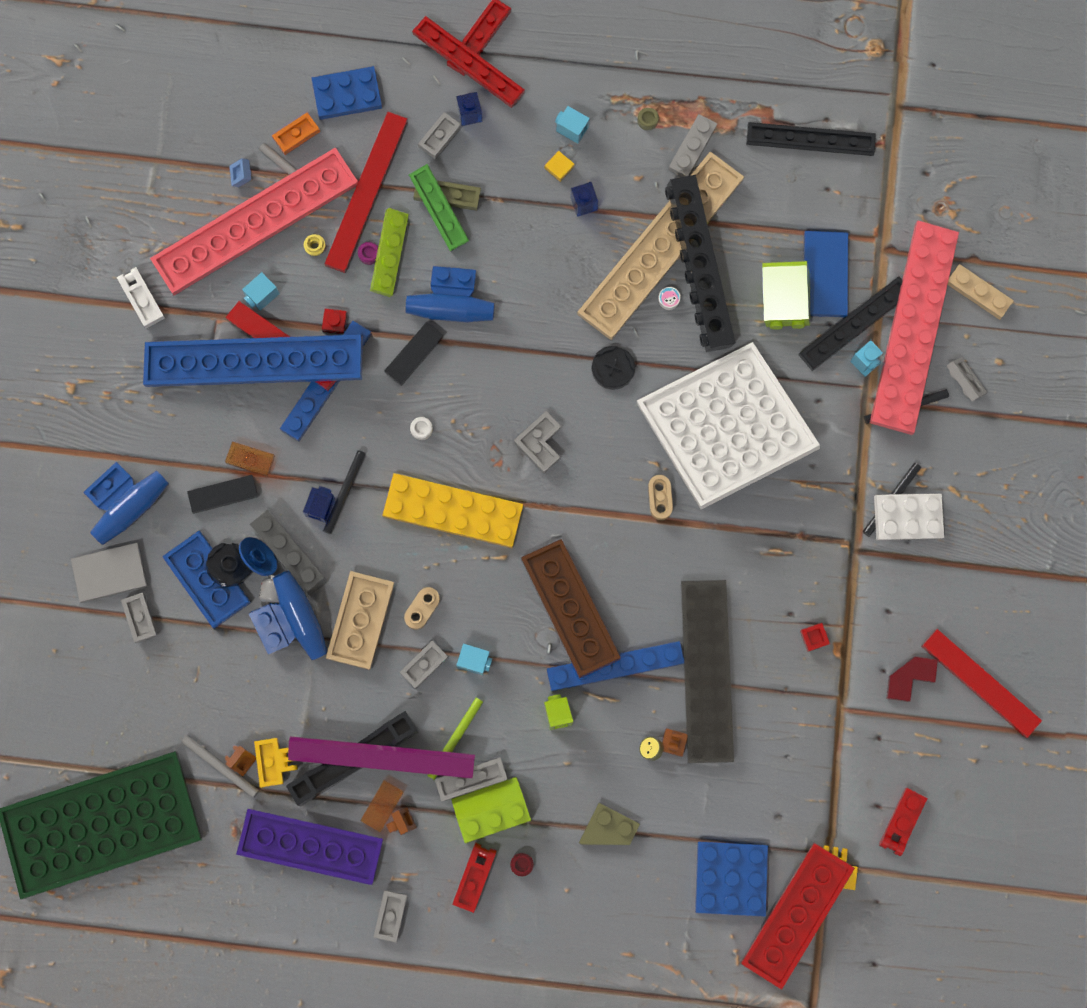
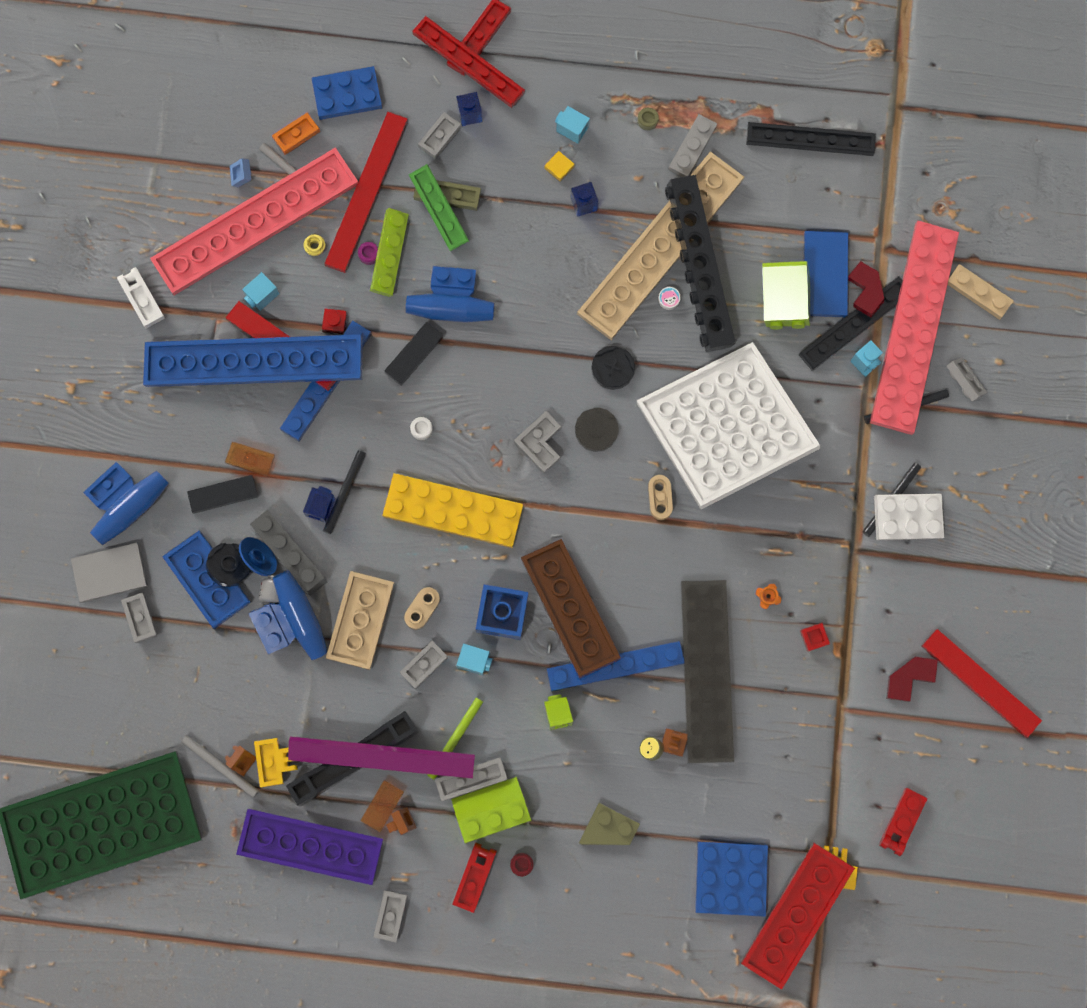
(502, 612): none -> blue brick
(596, 429): none -> clear smoke tile
(771, 589): none -> orange plate
(872, 294): none -> dark red tile

